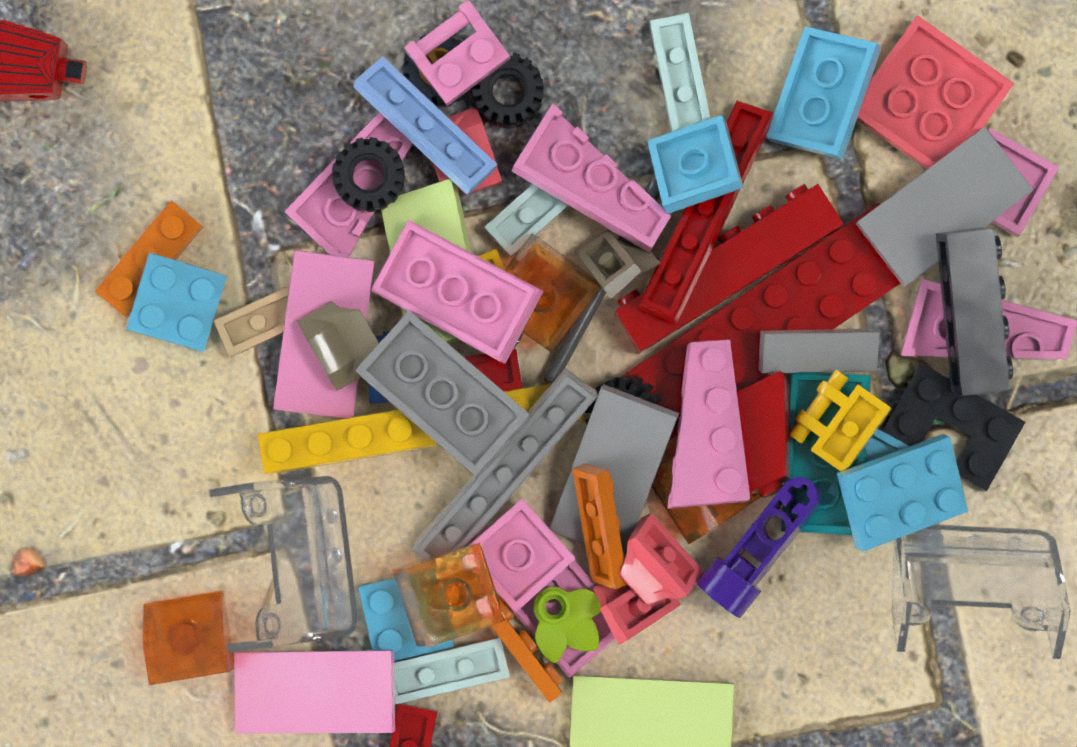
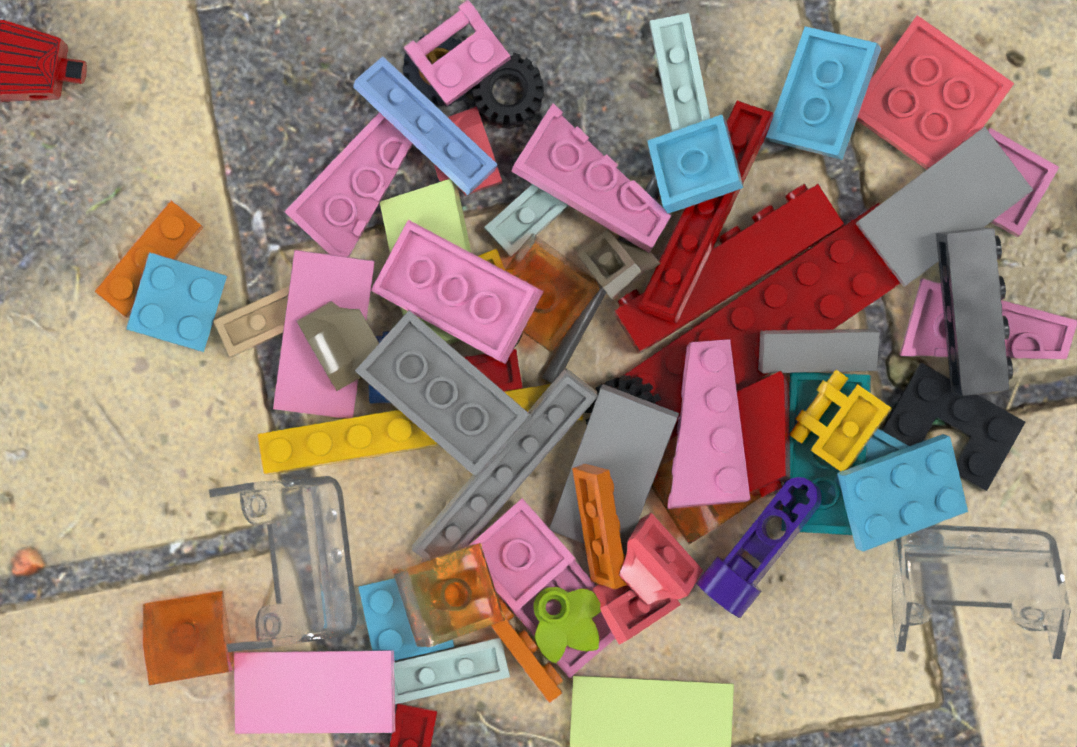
(368, 150): black tyre -> none

